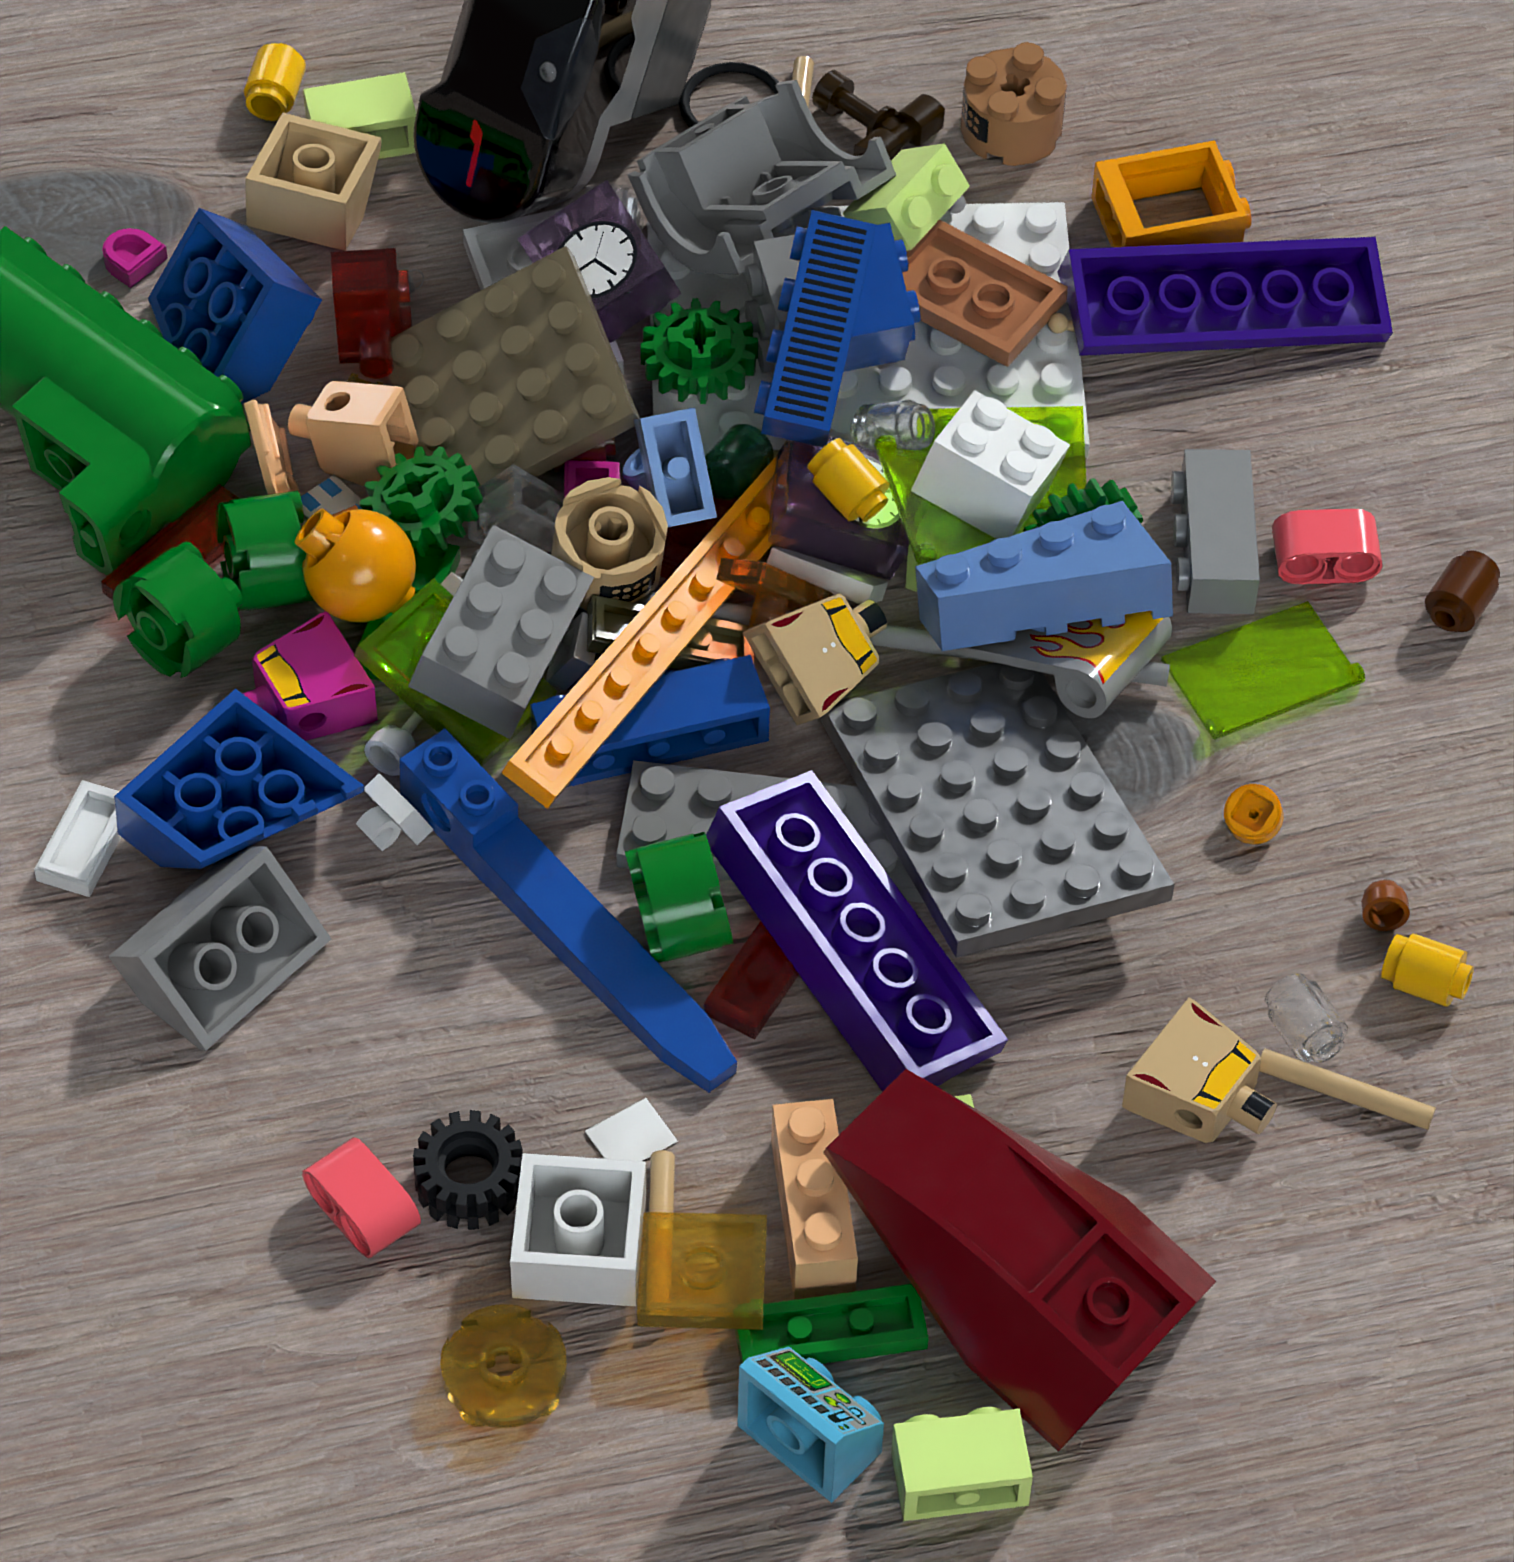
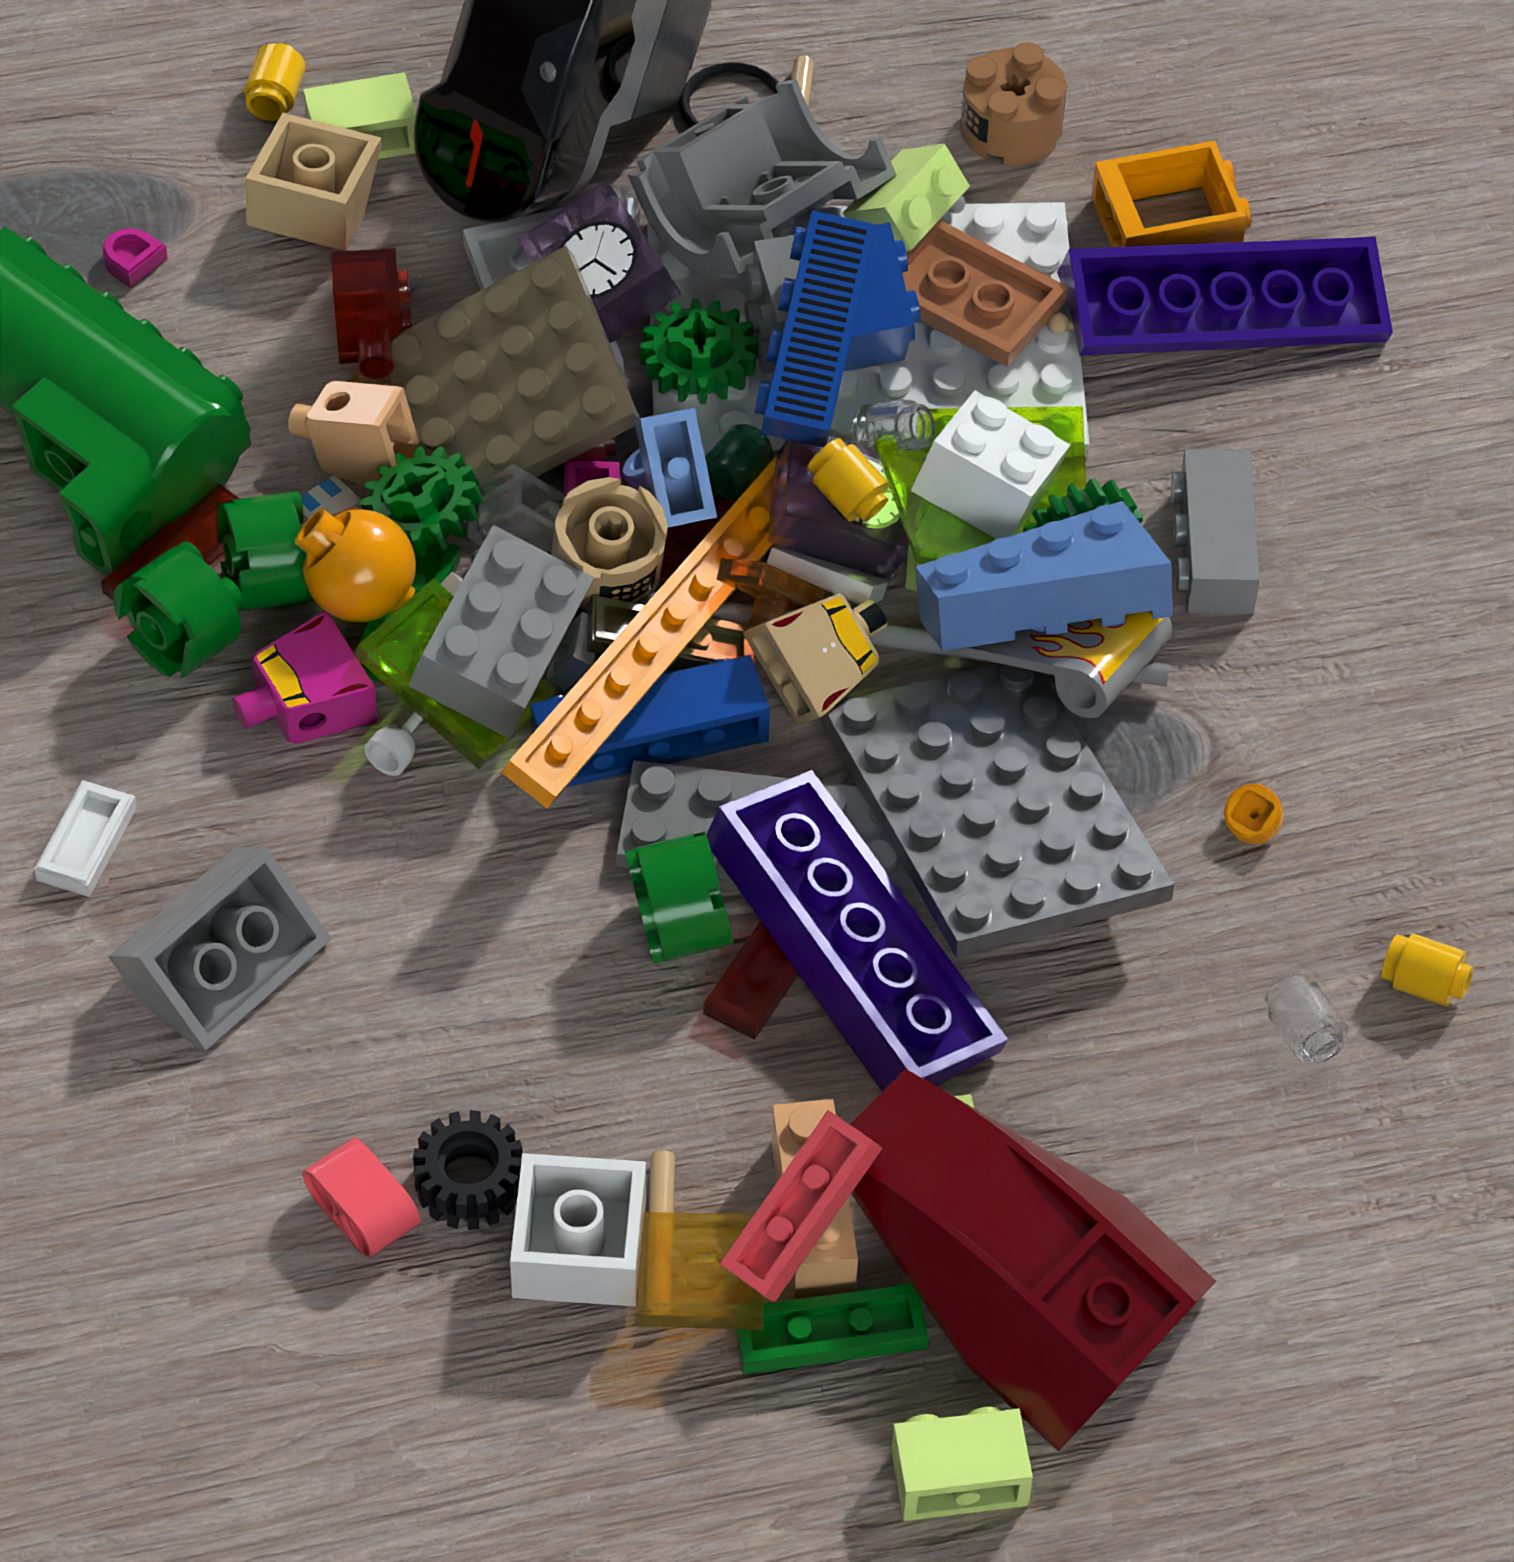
(227, 787): blue wedge -> none
(232, 303): blue wedge -> none
(270, 448): light nougat piece -> none
(391, 816): white tile -> none
(487, 835): blue piece -> none
(496, 1399): clear yellow plate -> none
(631, 1133): white sticker -> none
(801, 1206): none -> coral plate
(808, 1420): medium azure slope -> none
(911, 124): dark brown bar -> none
(1198, 1078): tan torso -> none
(1262, 670): clear neon green piece -> none
(1327, 546): coral beam -> none
(1346, 1089): tan bar -> none
(1385, 905): dark orange hinge -> none
(1463, 591): reddish brown brick -> none

